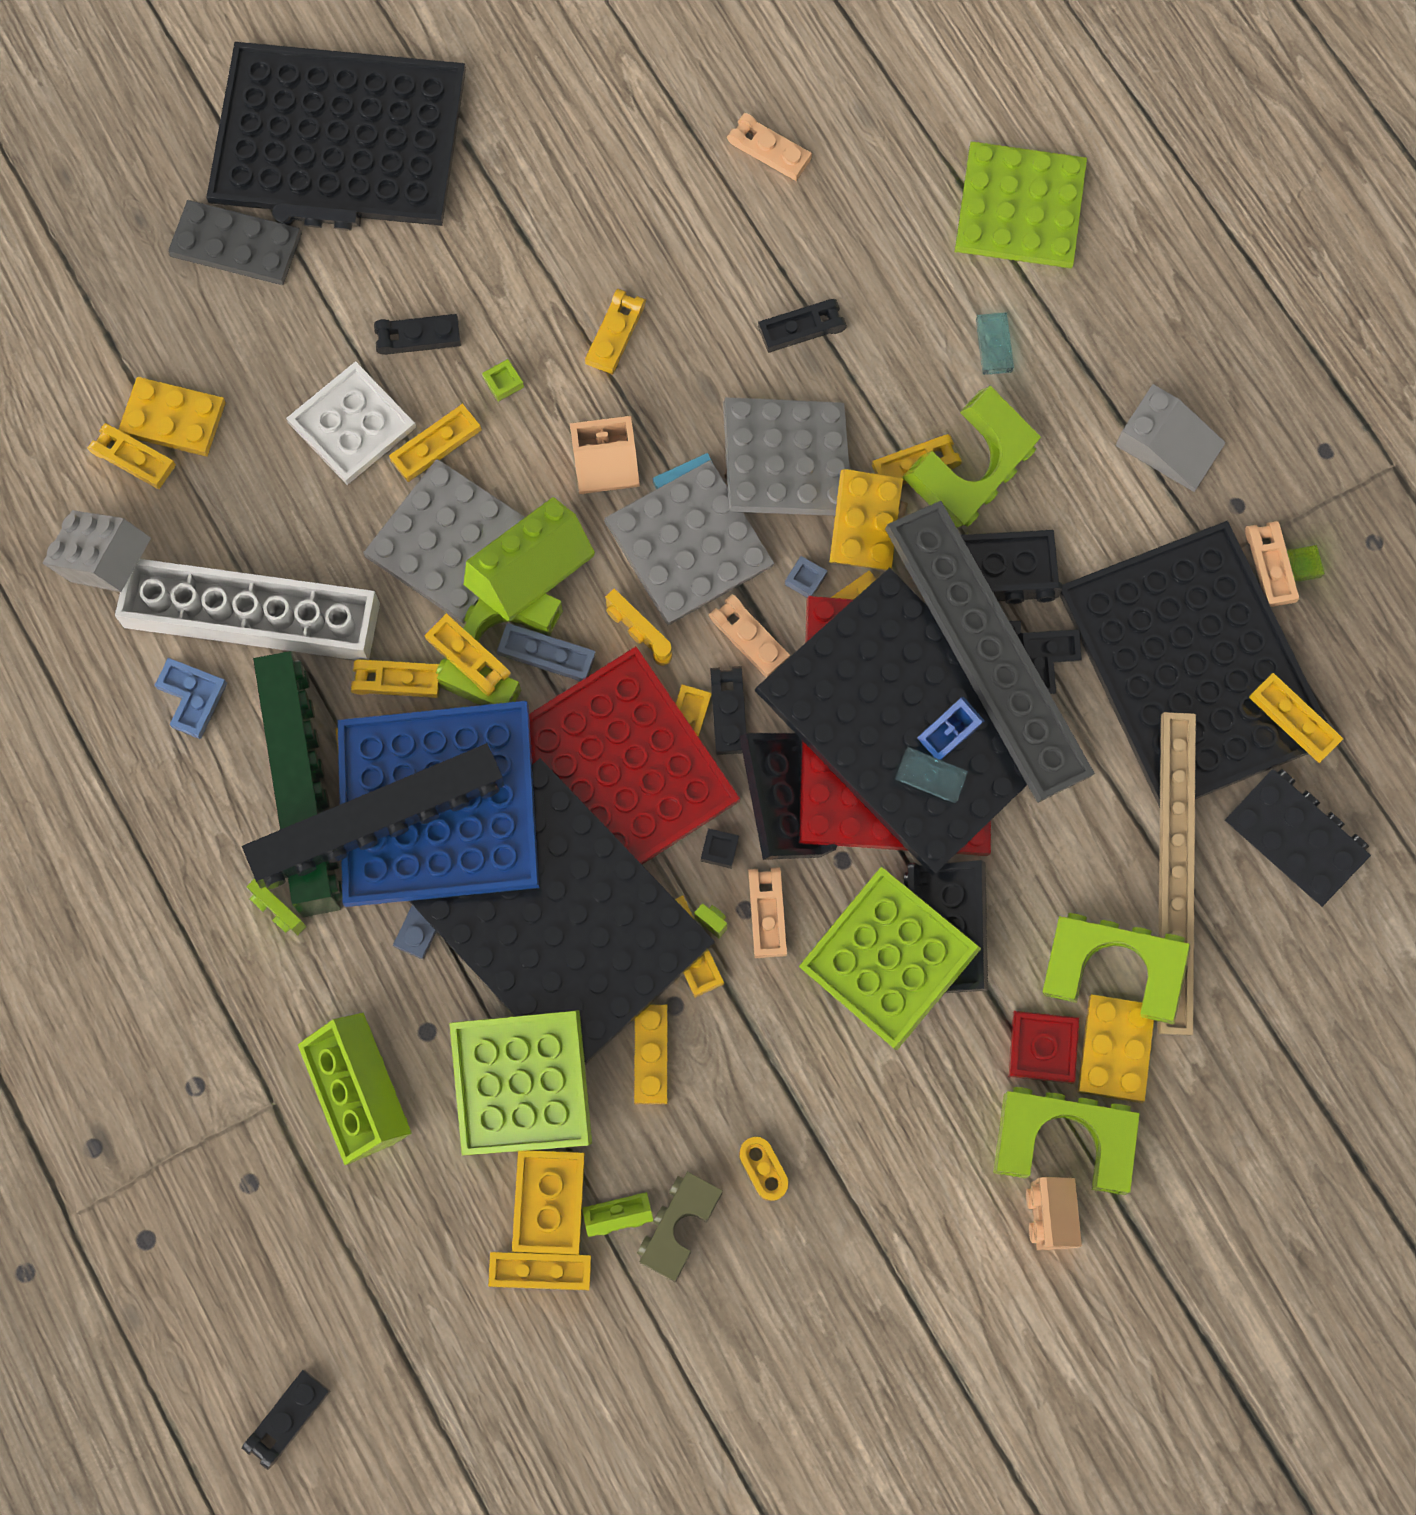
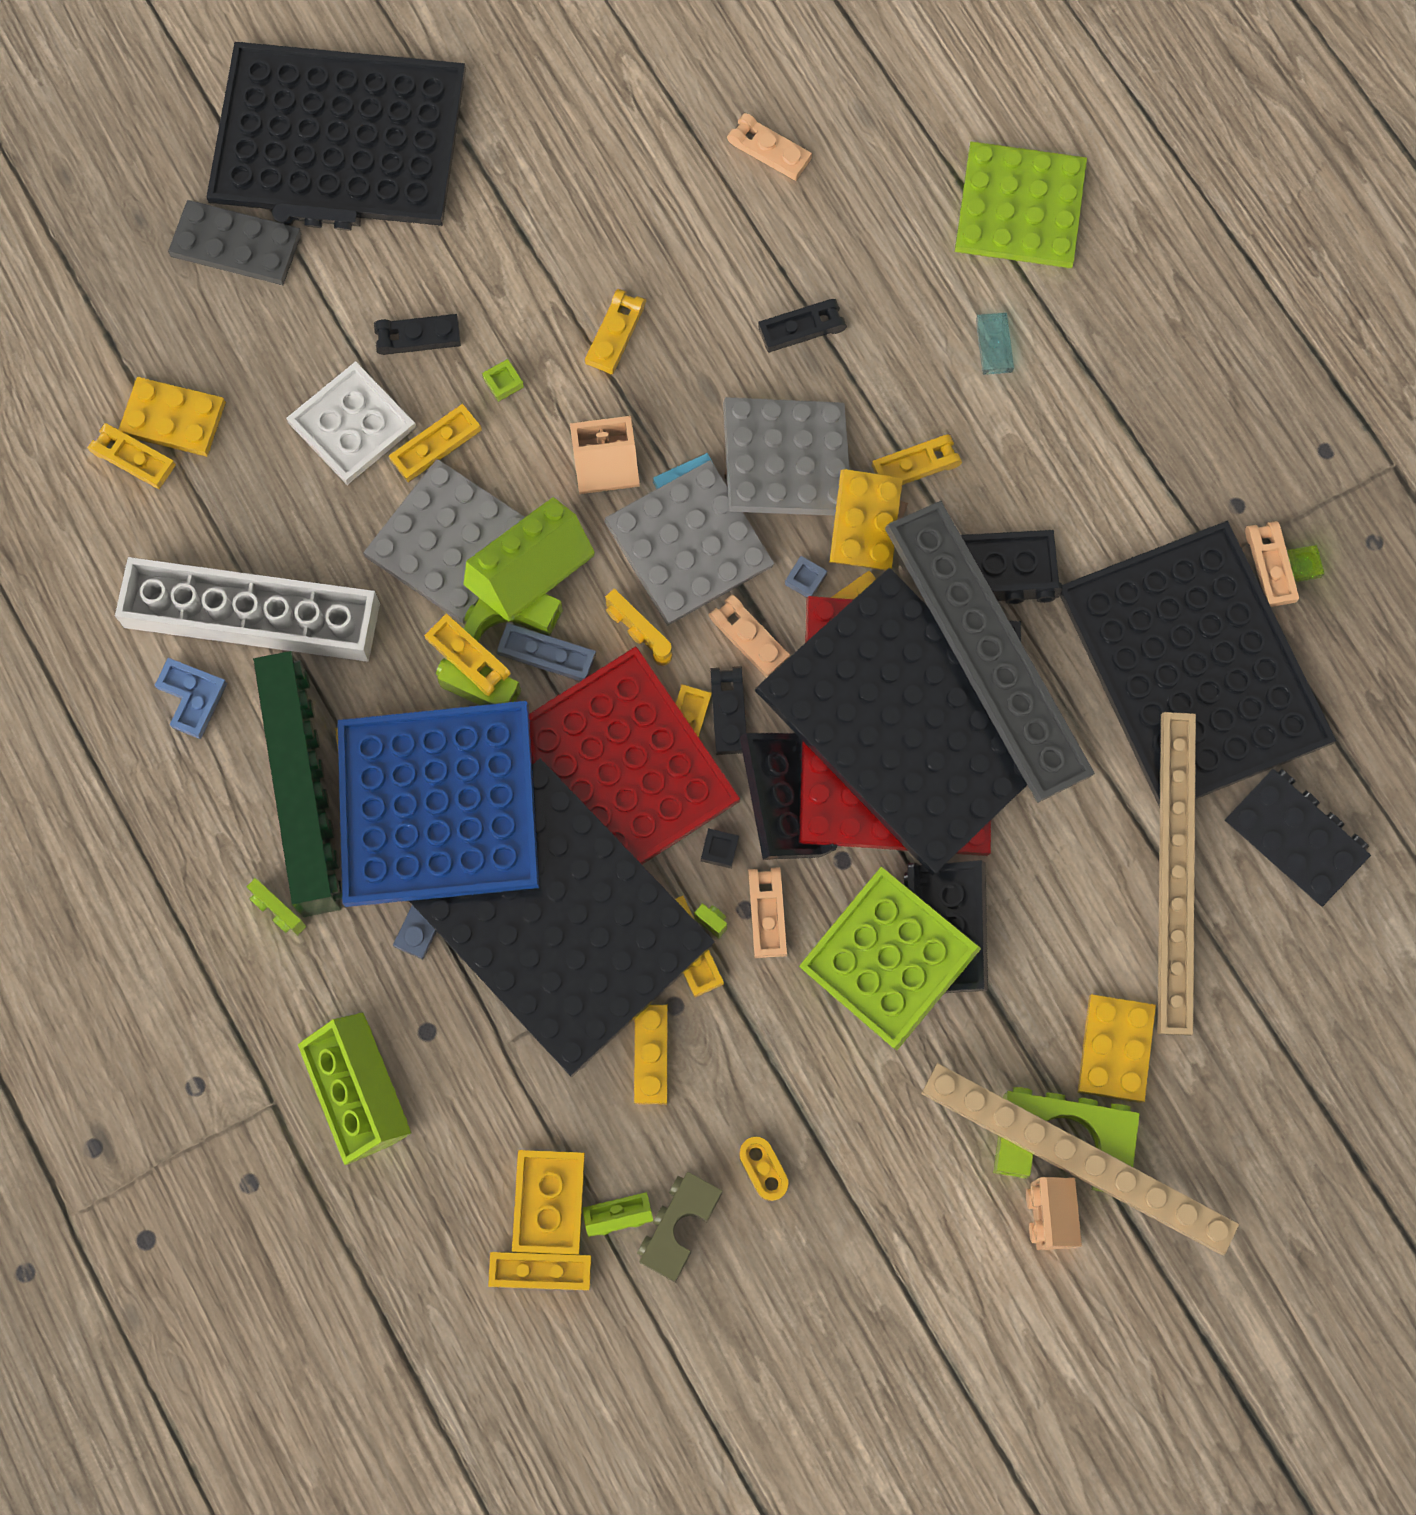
(96, 550): light grey brick -> none
(286, 1418): black plate -> none
(373, 816): black brick -> none
(395, 678): yellow plate -> none
(520, 1083): lime plate -> none
(931, 775): clear light blue plate -> none
(951, 729): blue slope -> none
(1008, 441): lime arch -> none
(1043, 1047): red tile -> none
(1050, 648): black plate -> none
(1079, 940): lime arch -> none
(1080, 1159): none -> tan plate
(1170, 438): light grey slope -> none
(1296, 717): yellow plate -> none

